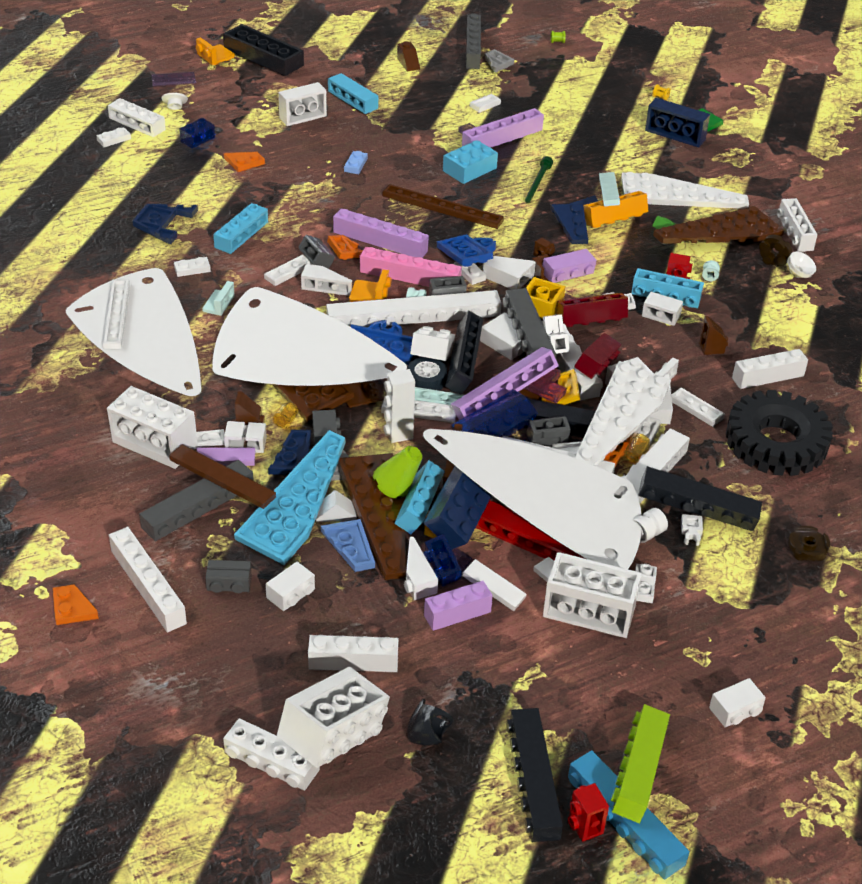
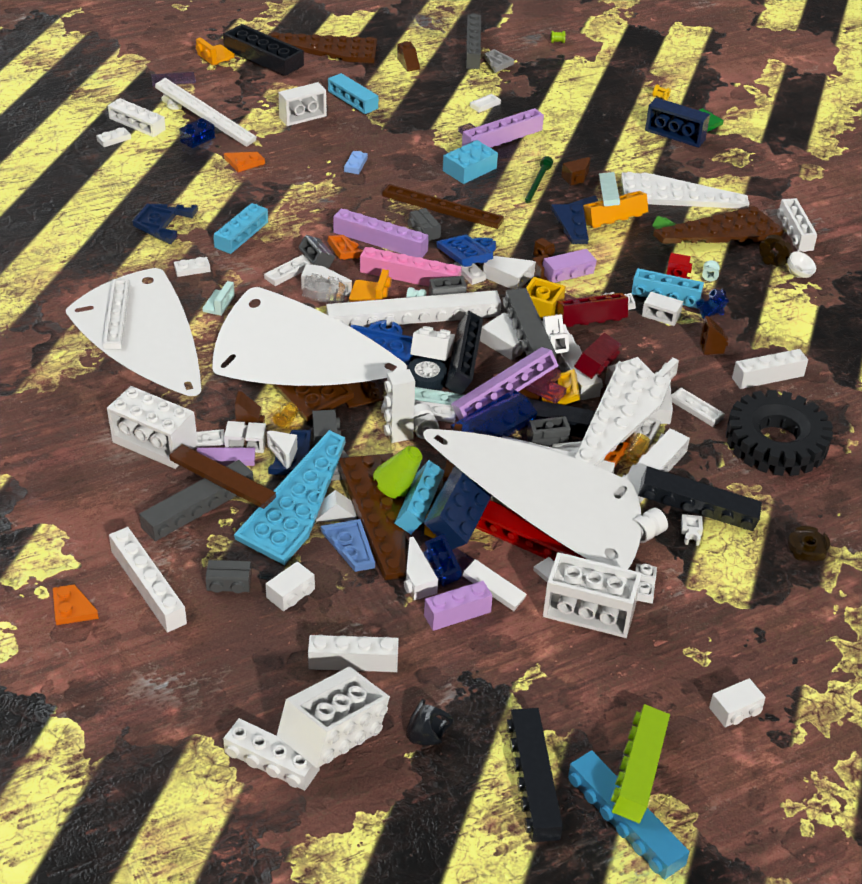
(206, 112): none -> white tile
(283, 446): none -> white slope
(324, 290): none -> clear brick
(348, 48): none -> reddish brown wing
(424, 419): none -> white wheel
(425, 223): none -> dark grey brick
(575, 171): none -> reddish brown slope
(588, 812): red brick -> none
(714, 305): none -> clear blue hips

